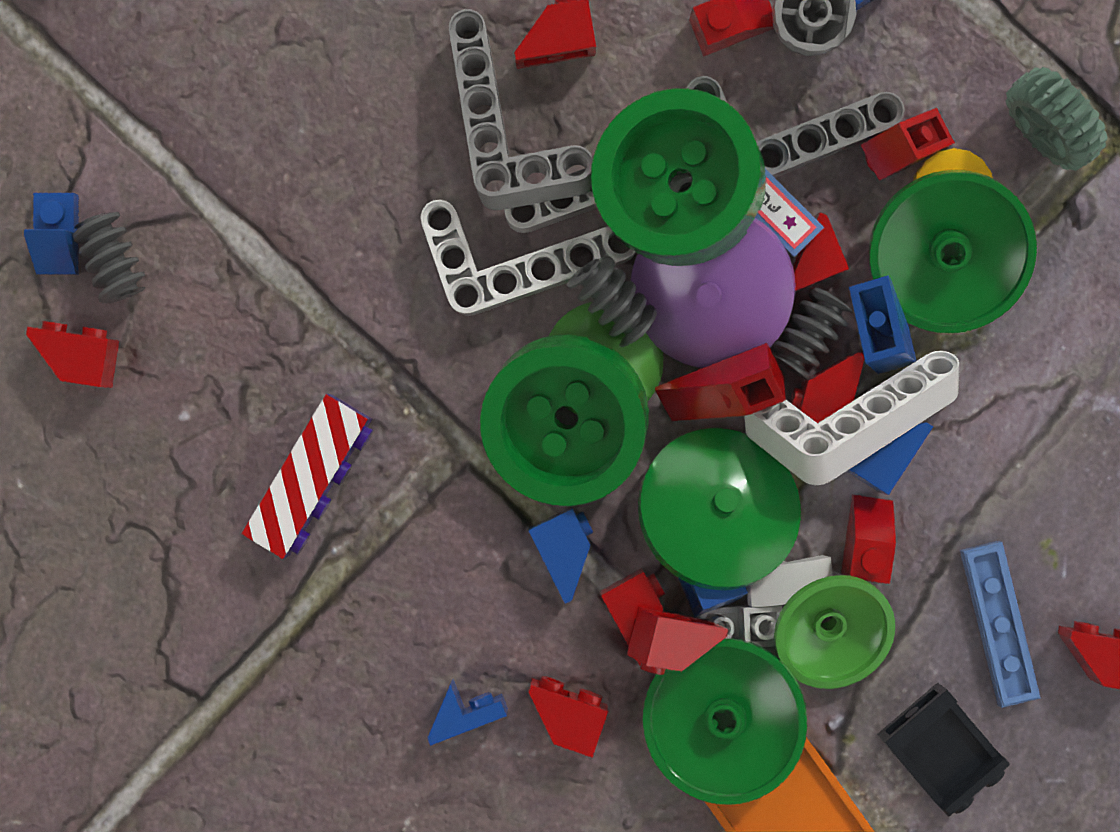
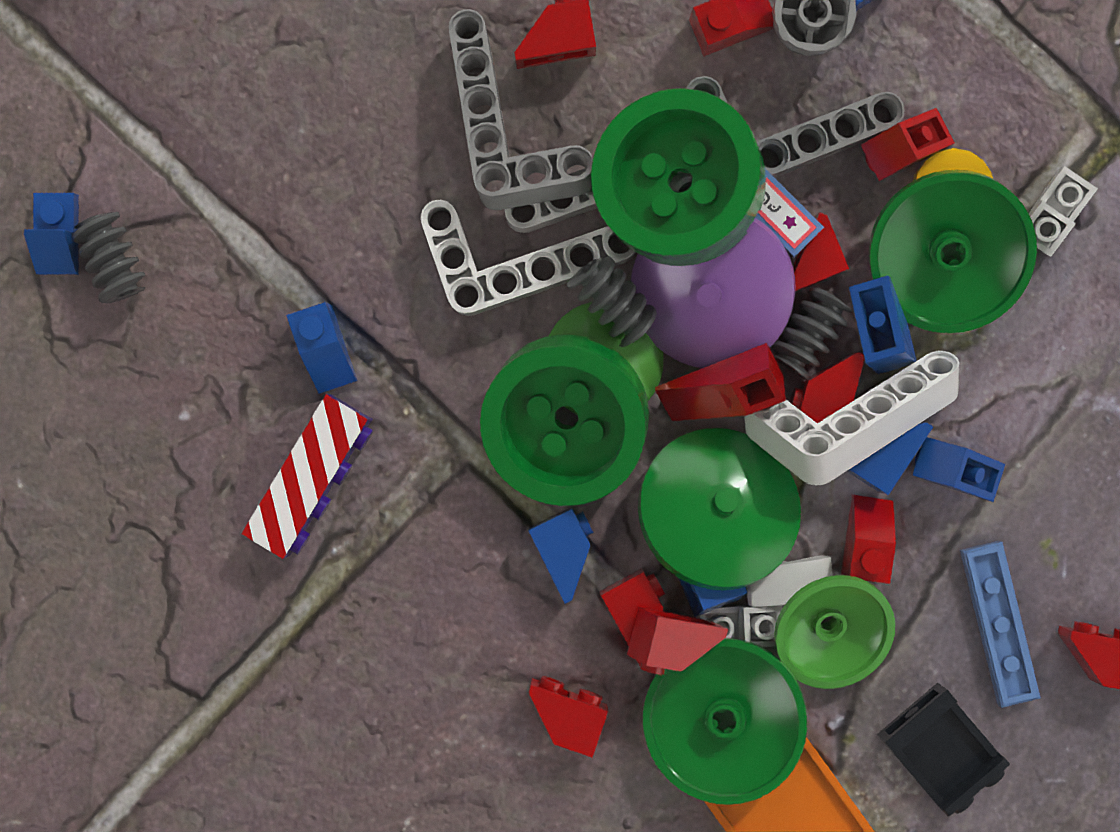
(76, 357): red slope -> none
(322, 347): none -> blue slope
(456, 719): blue slope -> none
(958, 469): none -> blue slope
(1056, 118): sand green gear -> none
(1058, 208): none -> white slope

